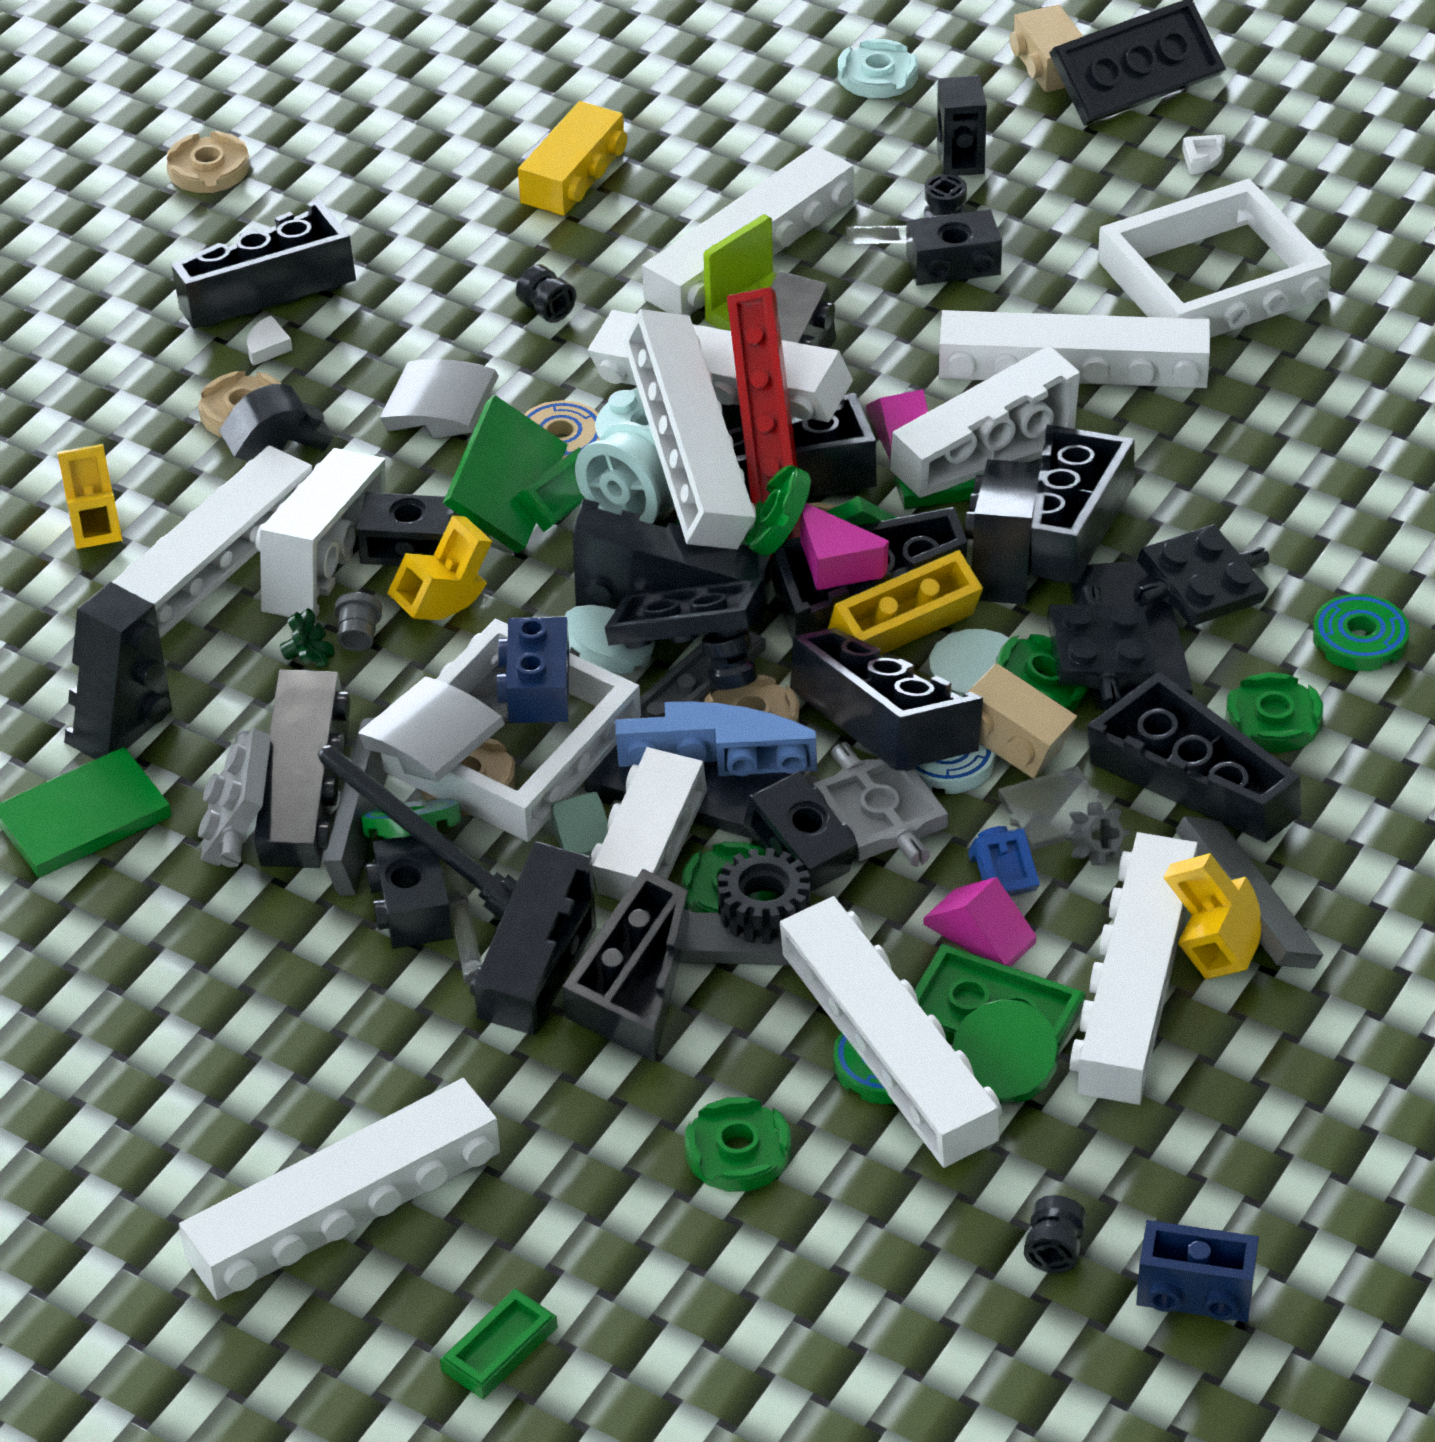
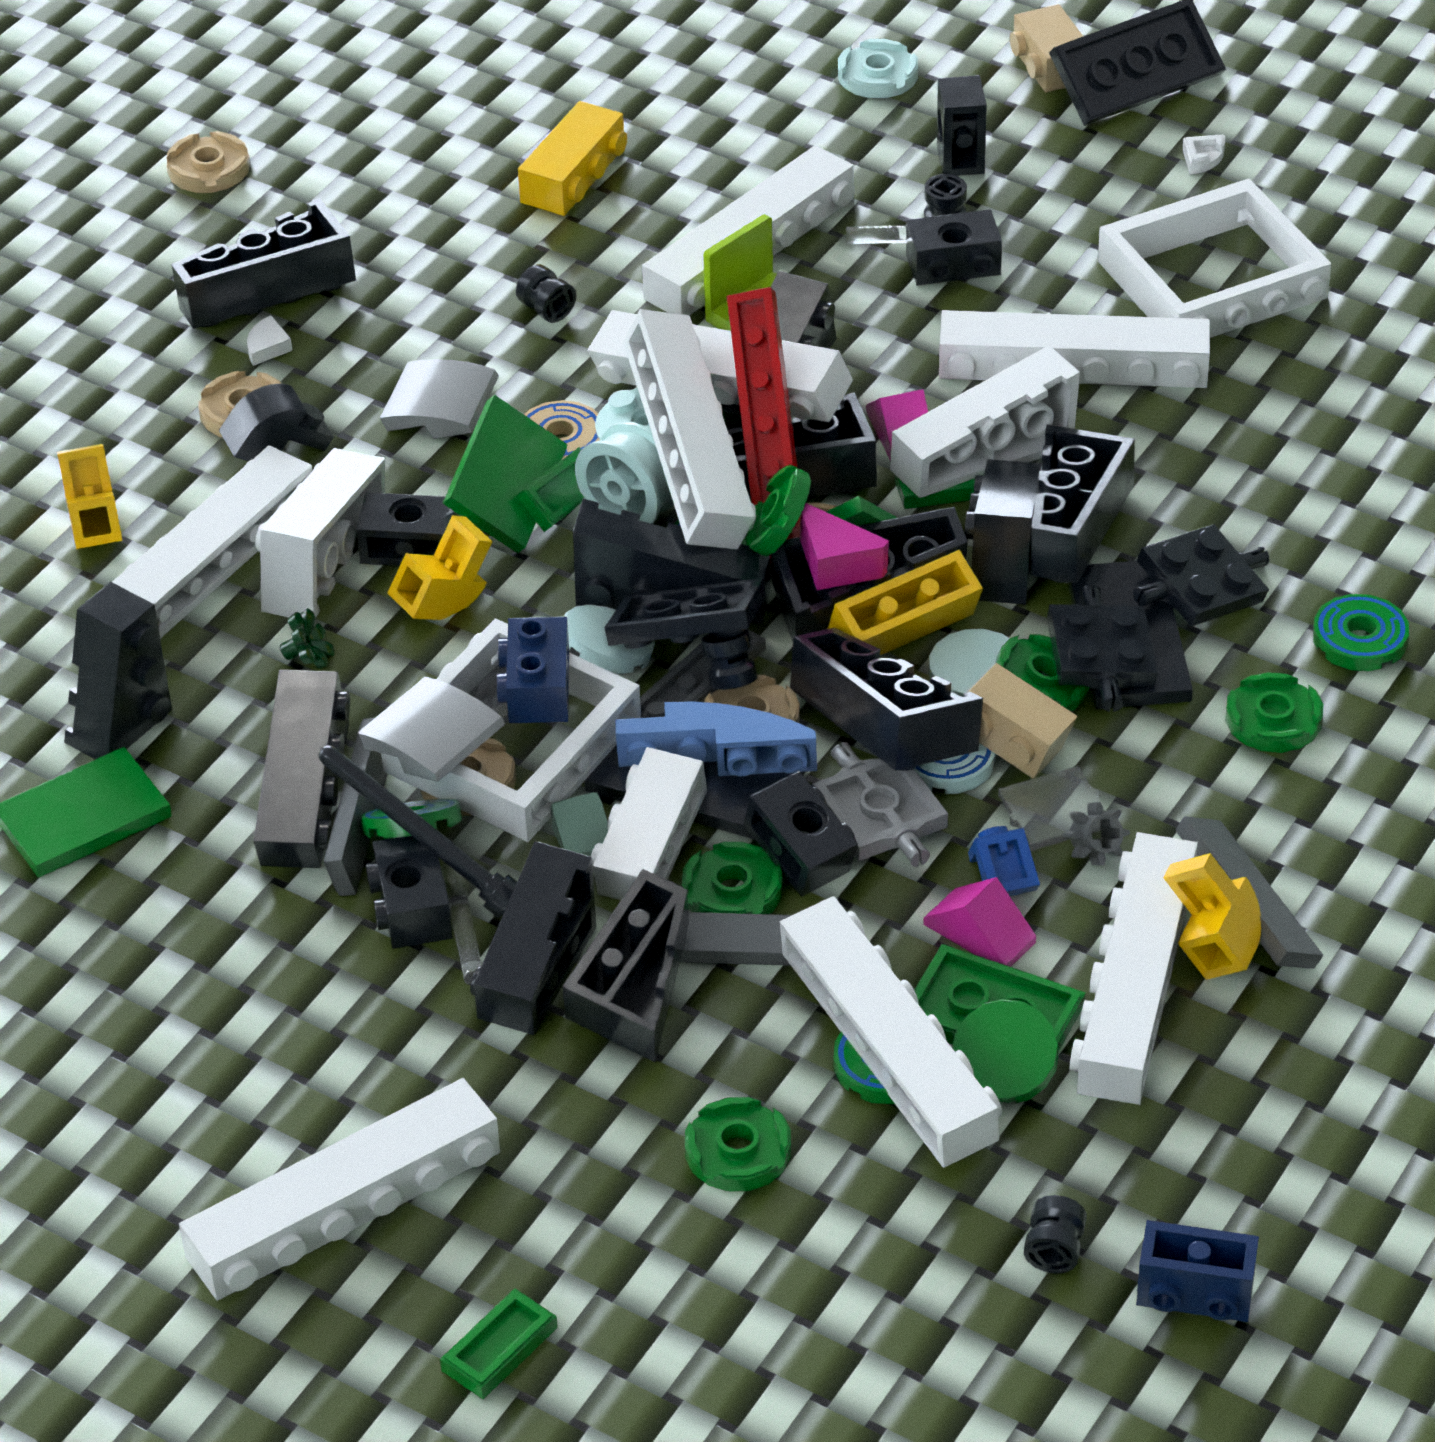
(234, 798): light grey plate -> none
(357, 620): dark grey piece -> none
(756, 875): black tyre -> none
(1194, 758): black wedge -> none

